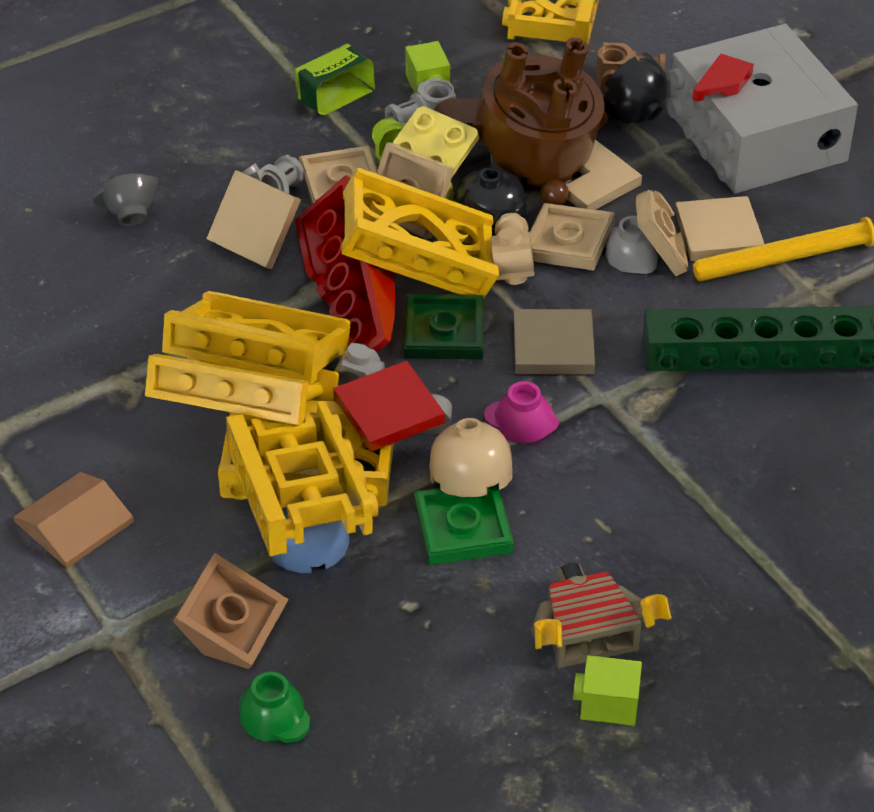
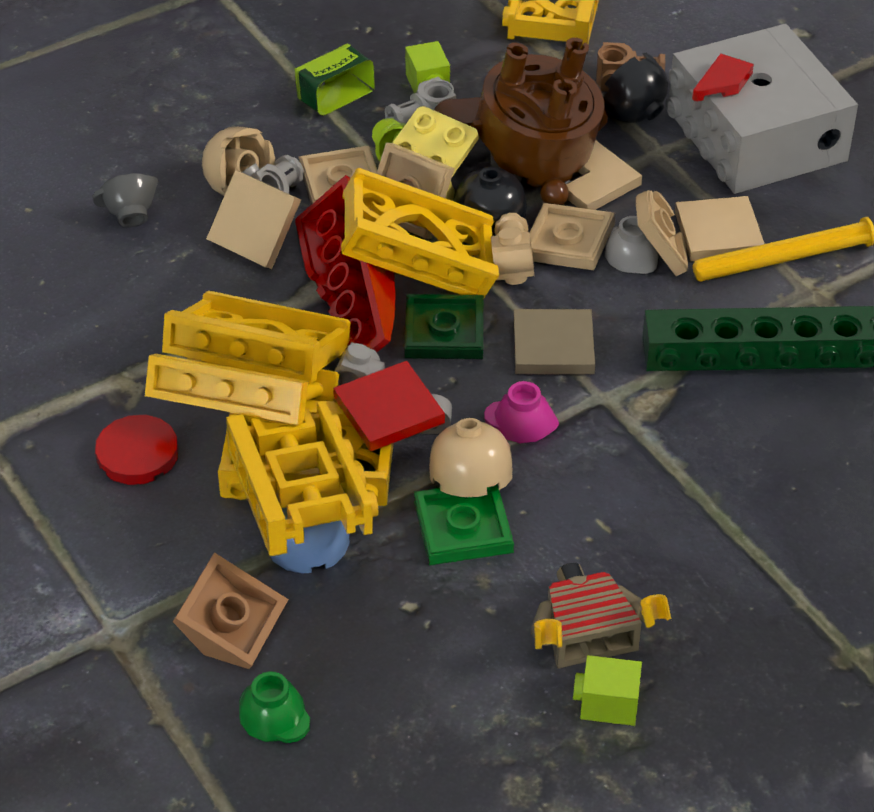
(75, 518): medium nougat slope -> none
(136, 449): none -> red tile
(234, 150): none -> tan cylinder

